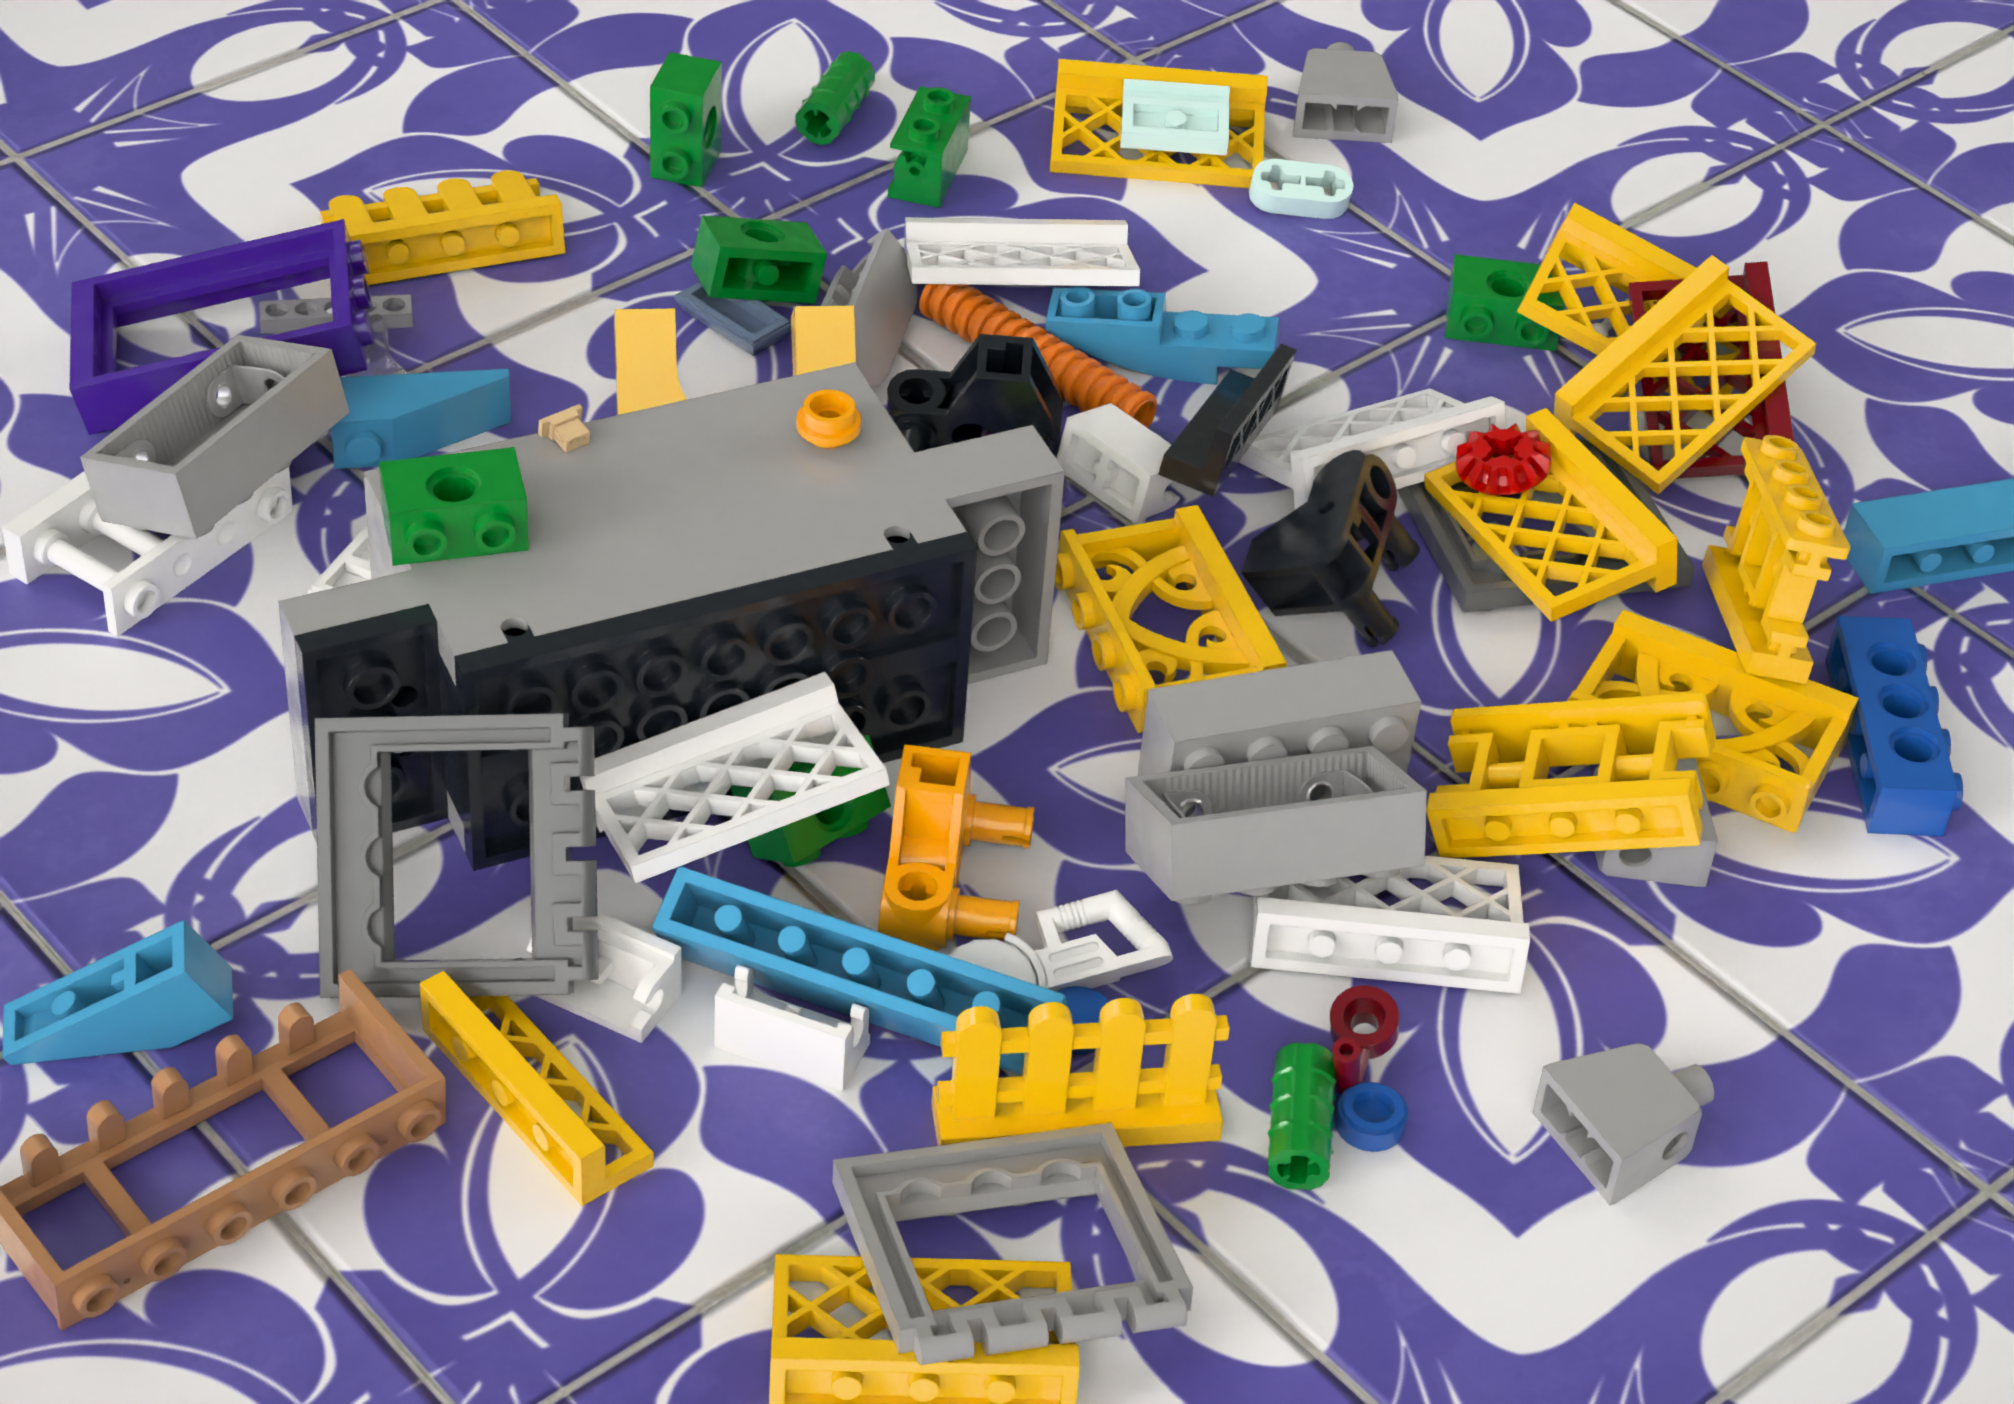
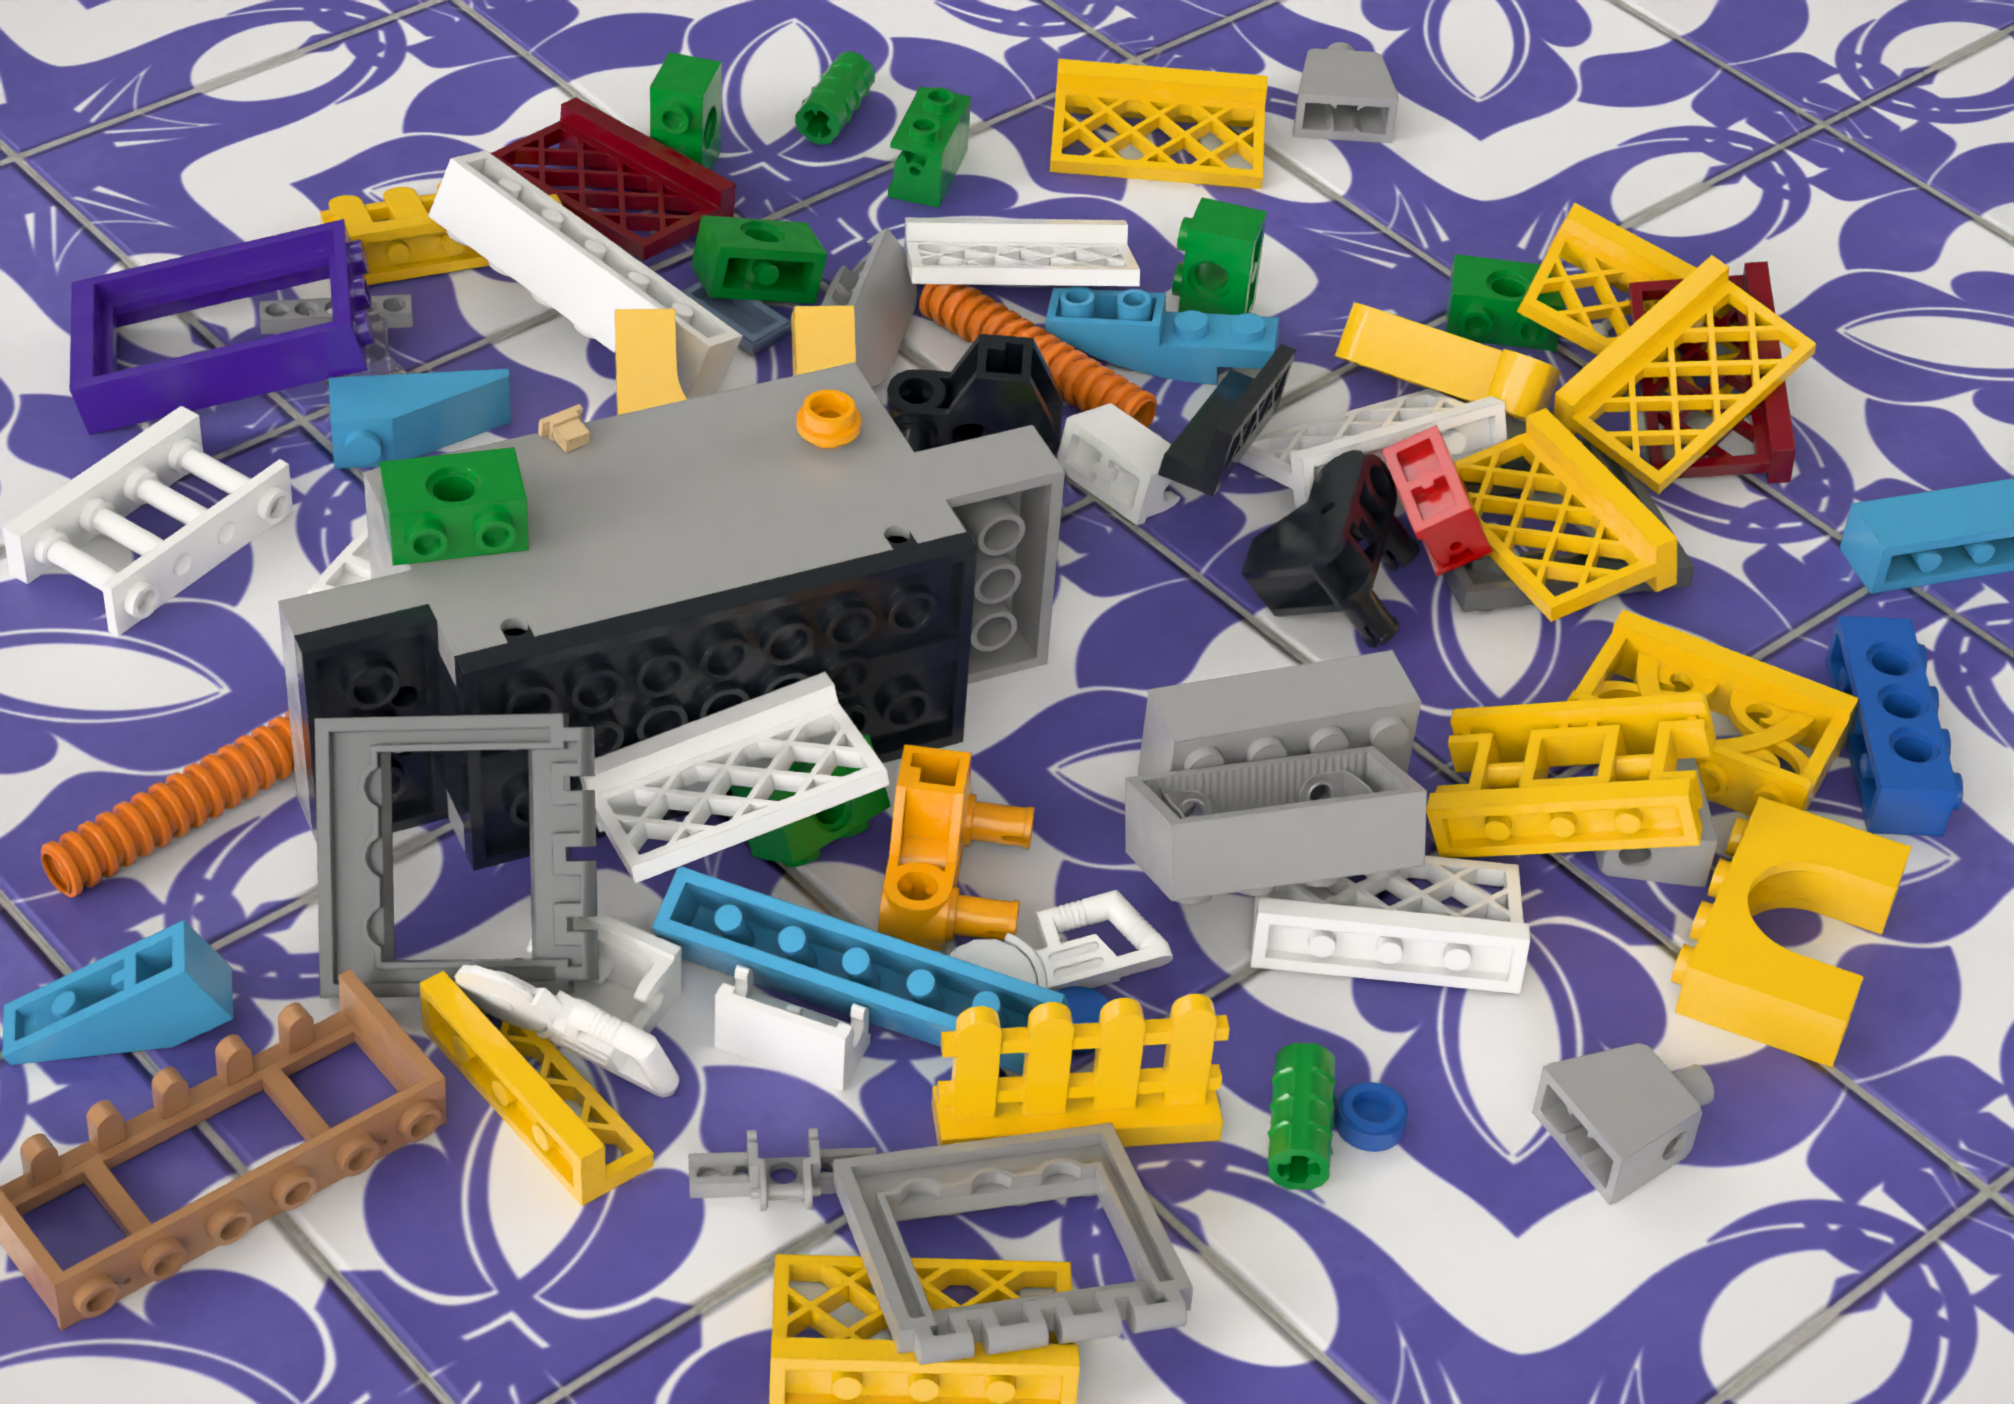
(170, 808): none -> orange piece
(211, 453): light grey piece -> none
(573, 265): none -> white brick
(573, 1026): none -> white piece
(620, 160): none -> dark red fence
(757, 1183): none -> light grey piece
(1175, 117): light aqua plate -> none
(1177, 553): yellow fence -> none
(1220, 258): none -> green brick
(1300, 188): light aqua beam -> none
(1352, 1049): dark red plate -> none
(1436, 500): none -> hinge
(1446, 362): none -> yellow beam
(1503, 474): red gear -> none
(1747, 980): none -> yellow arch
(1774, 559): yellow fence -> none

